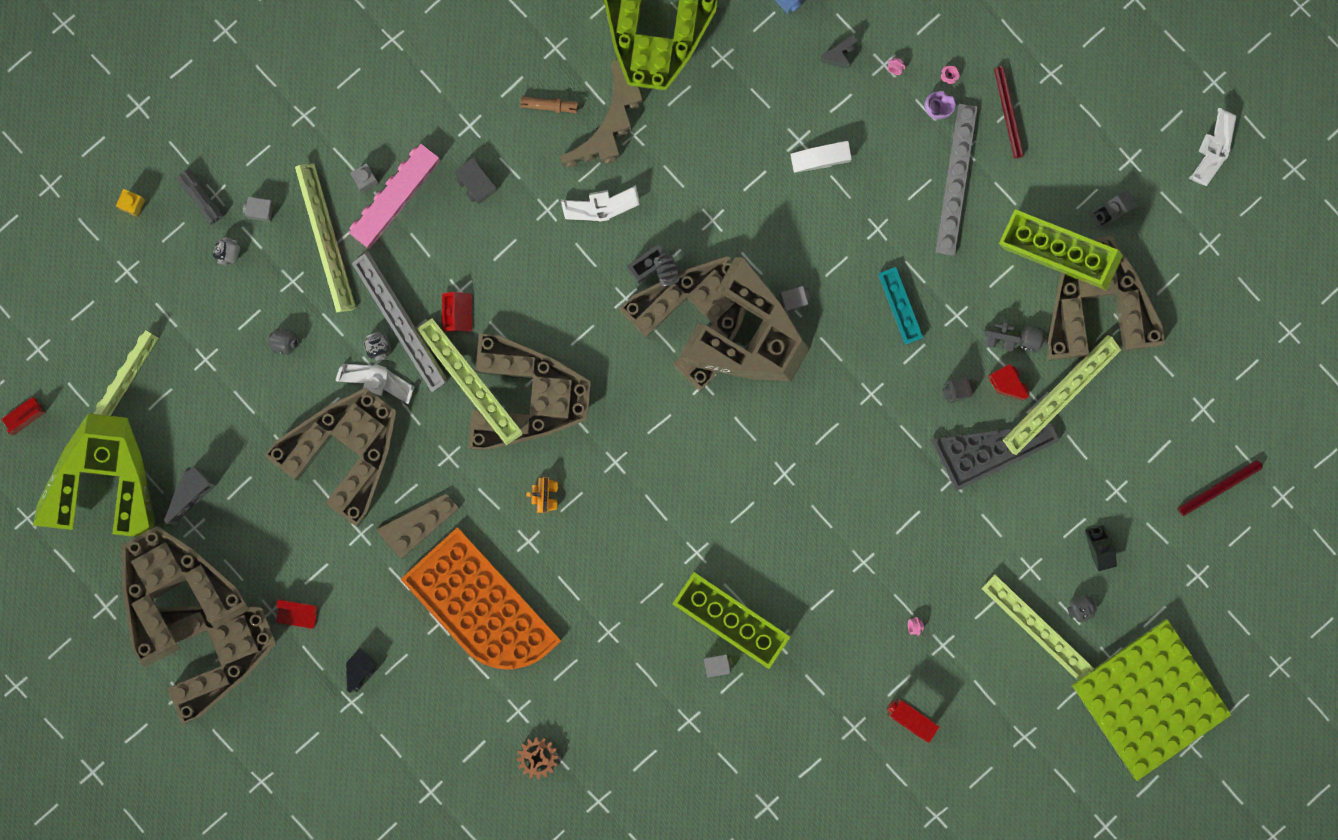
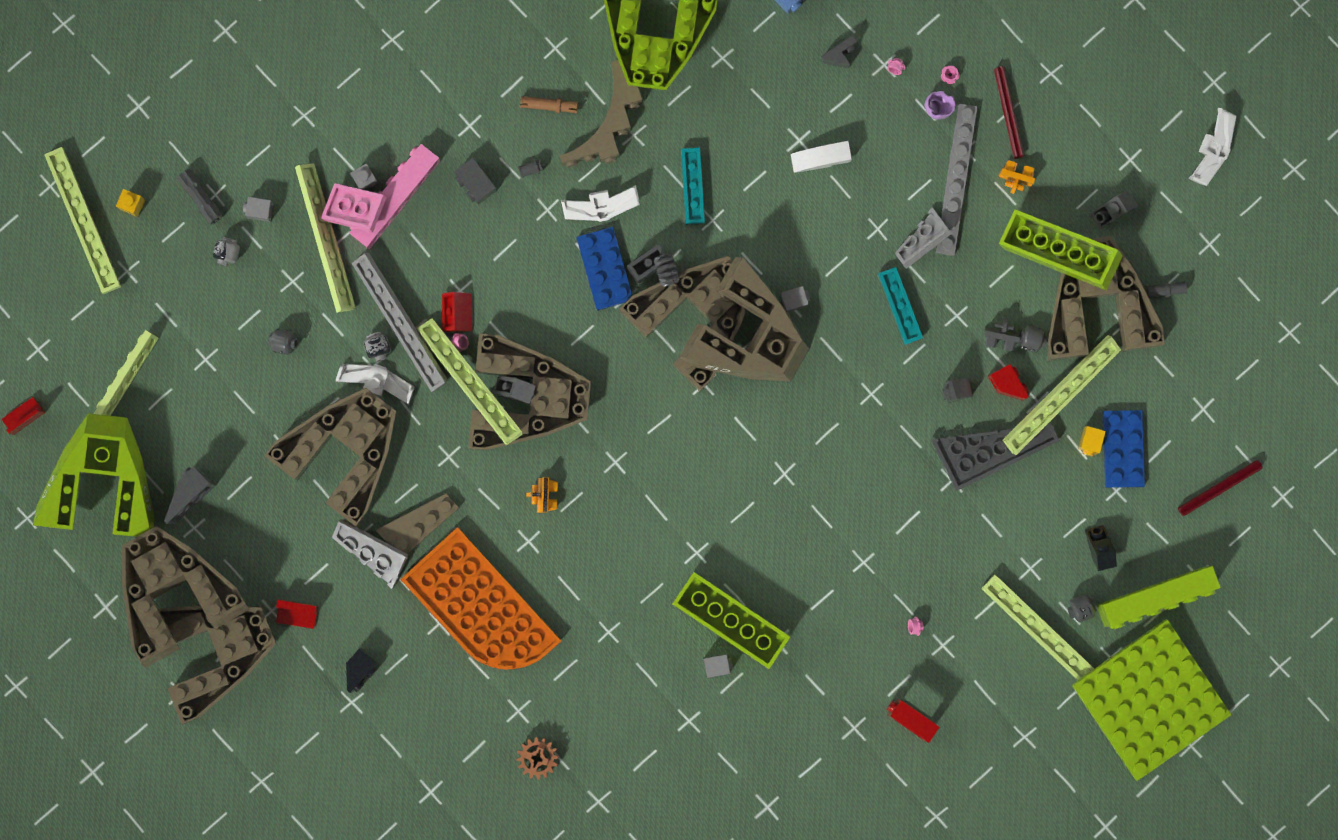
(82, 220): none -> yellowish green plate
(353, 207): none -> bright pink plate
(378, 555): none -> light grey wing
(460, 341): none -> bright pink plate
(514, 389): none -> dark grey brick
(530, 168): none -> dark grey pin
(604, 268): none -> blue plate
(692, 186): none -> teal plate
(927, 236): none -> light grey wing
(1009, 173): none -> light orange hips
(1091, 441): none -> yellow brick
(1123, 449): none -> blue plate
(1158, 596): none -> lime brick
(1167, 289): none -> dark grey pin

